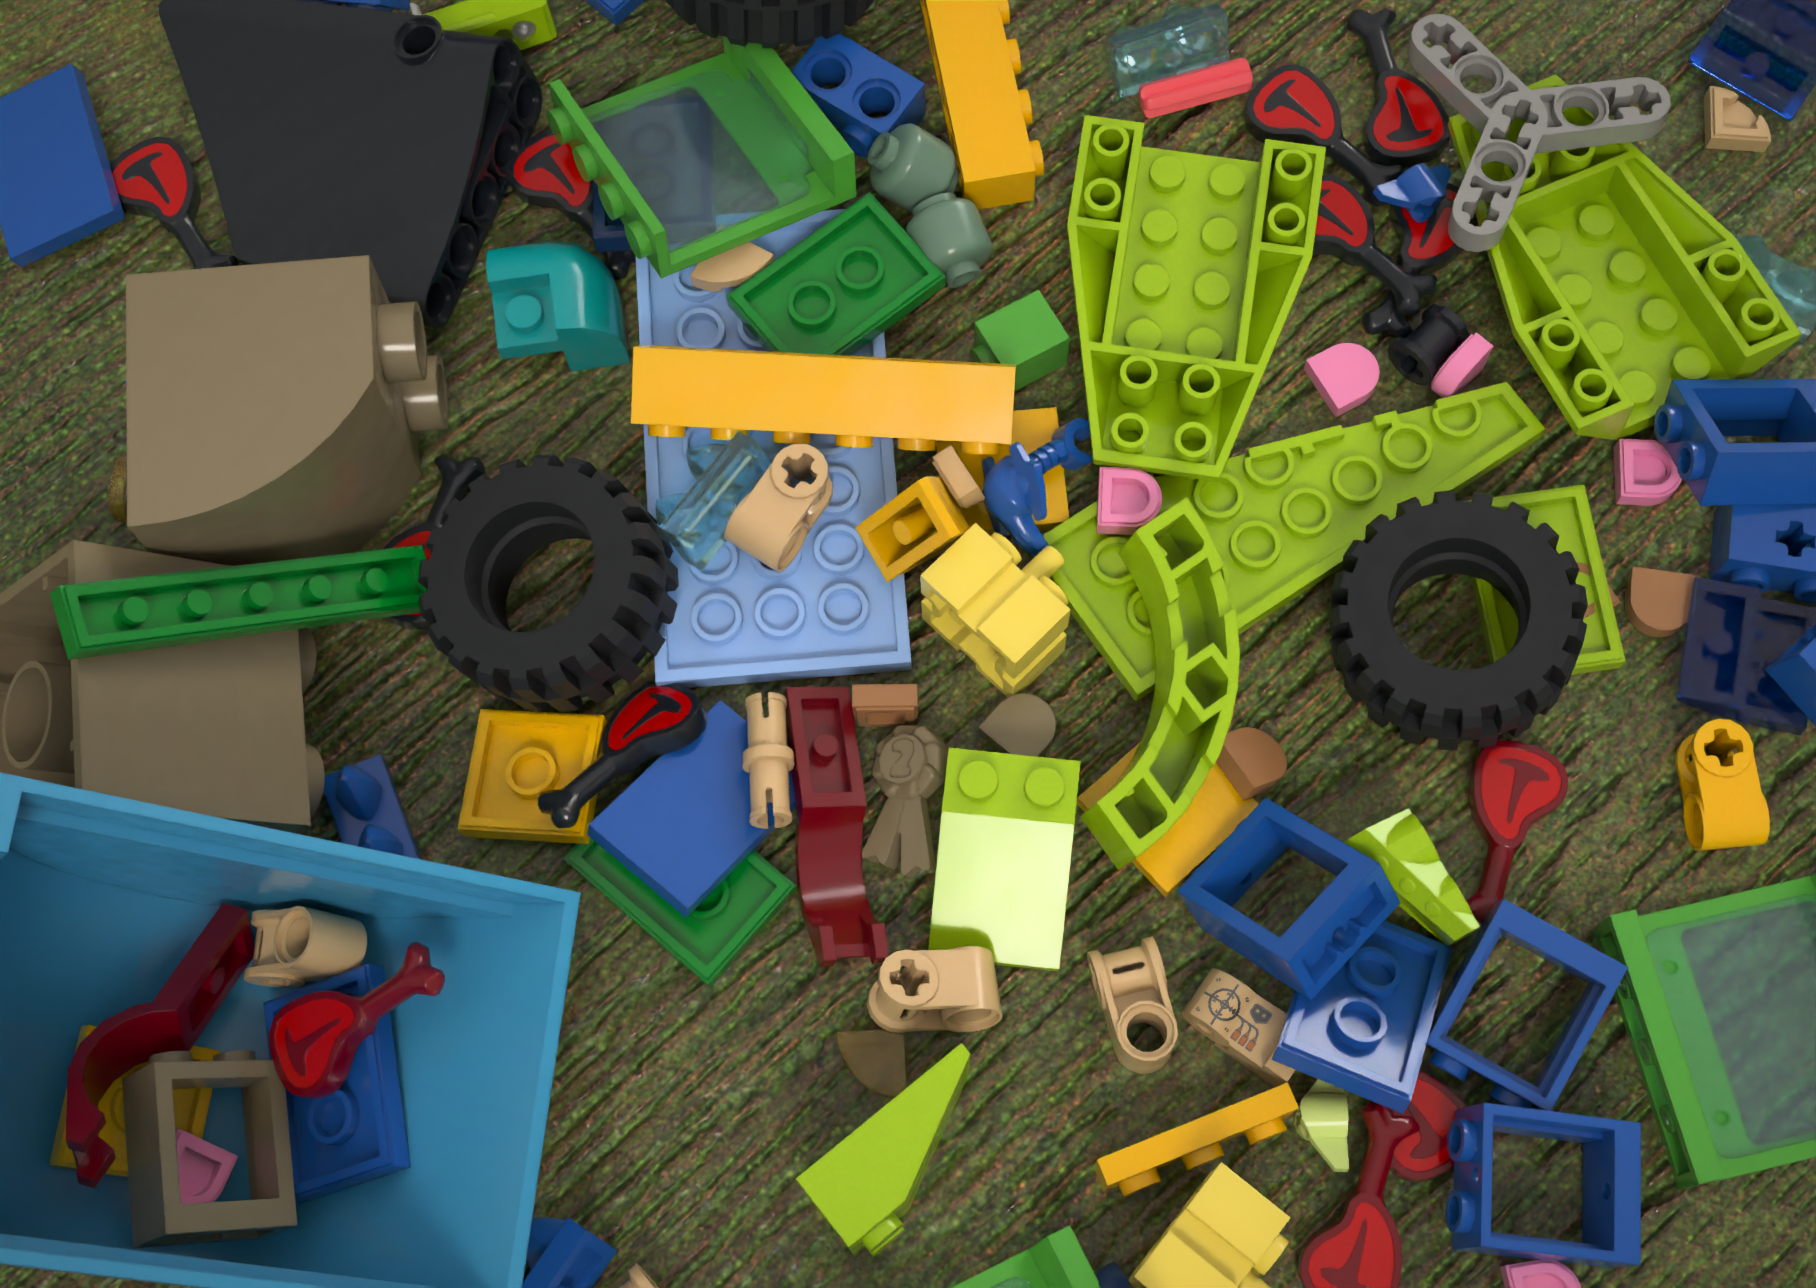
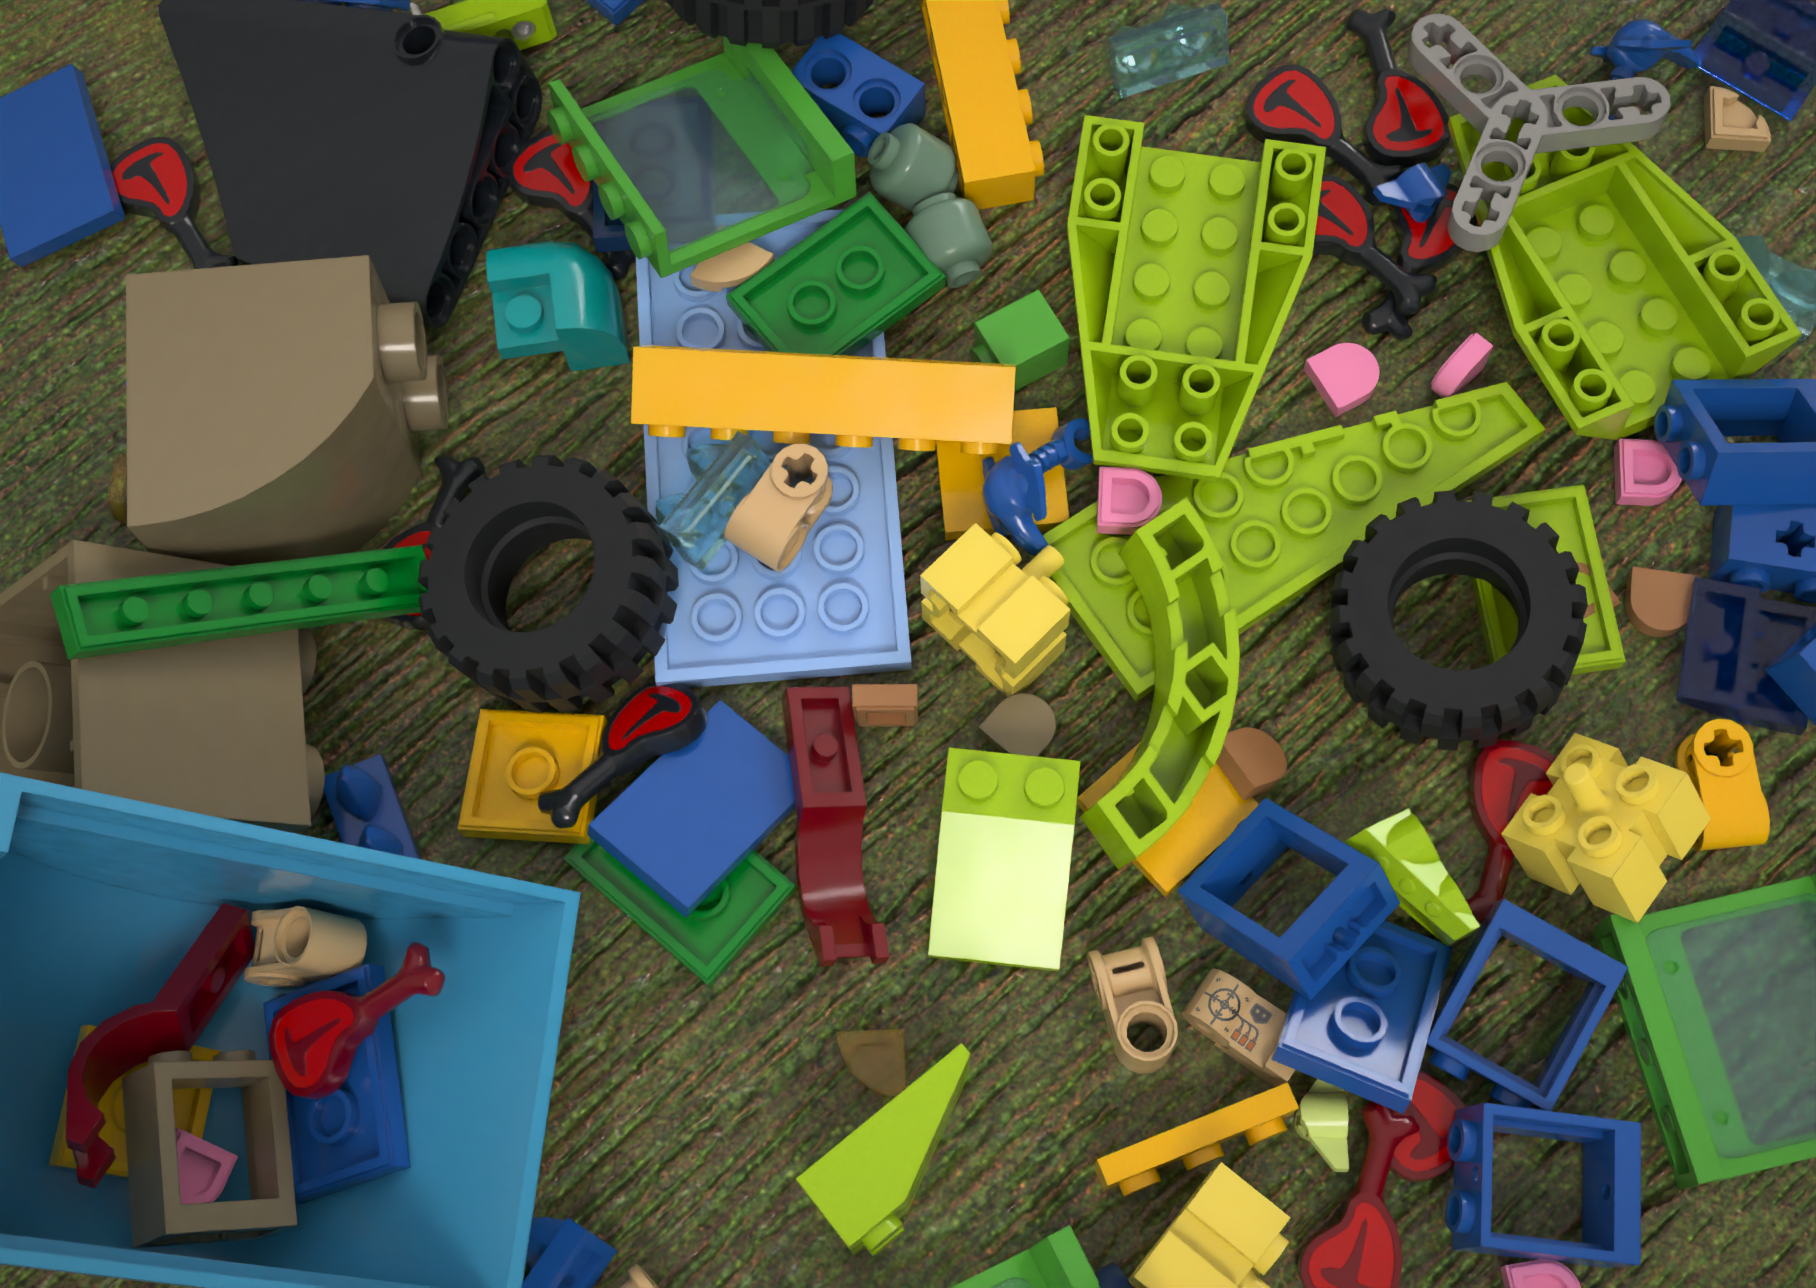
(768, 760): tan pin -> none
(908, 771): dark tan piece -> none
(913, 527): yellow slope -> none
(938, 989): tan piece -> none
(957, 478): tan tile -> none
(1195, 87): coral axle -> none
(1428, 344): black bush -> none
(1607, 826): none -> light yellow brick
(1640, 47): none -> blue piece

